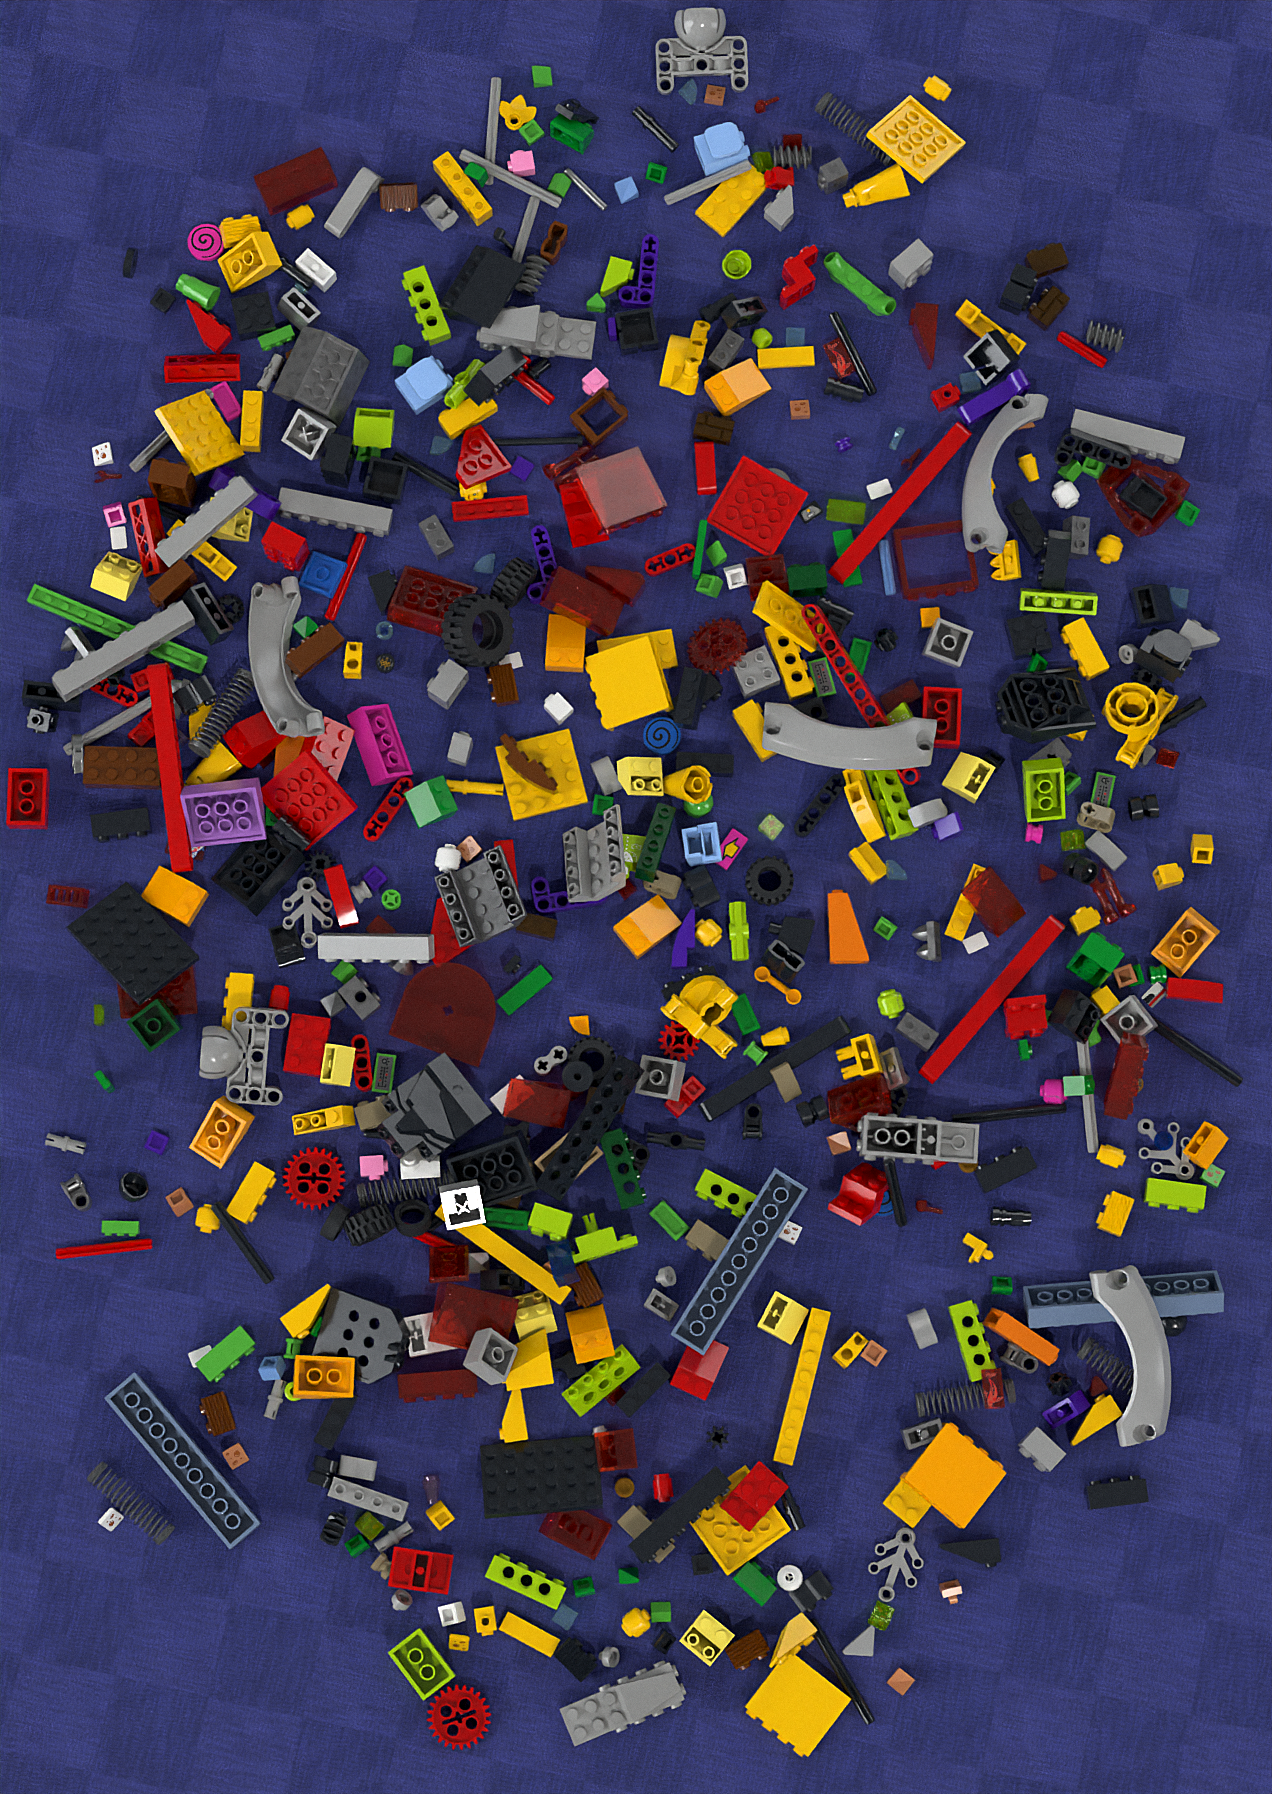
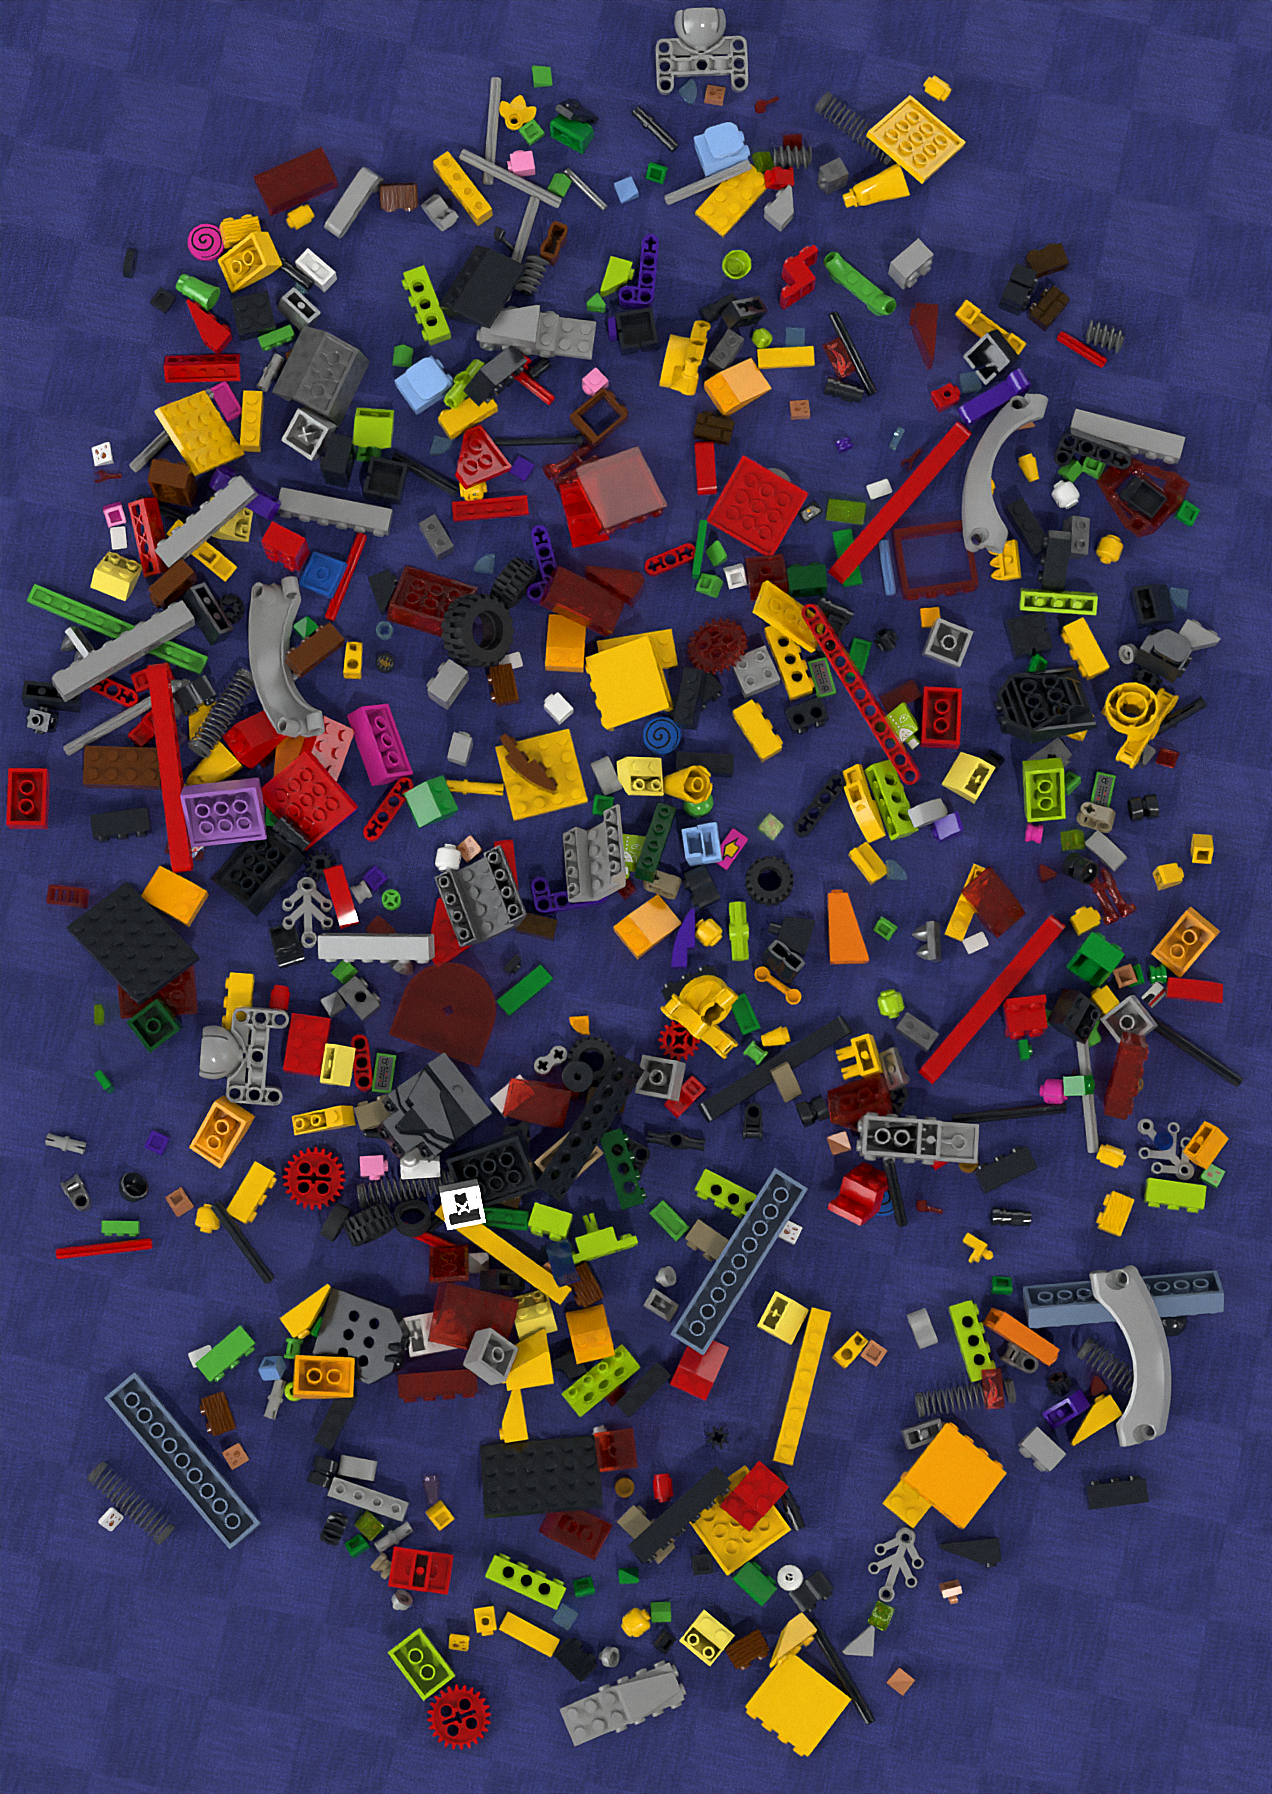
(77, 753): dark grey piece -> none
(115, 678): black pin -> none
(452, 1613): white slope -> none
(477, 172): green slope -> none
(820, 743): light grey panel -> none

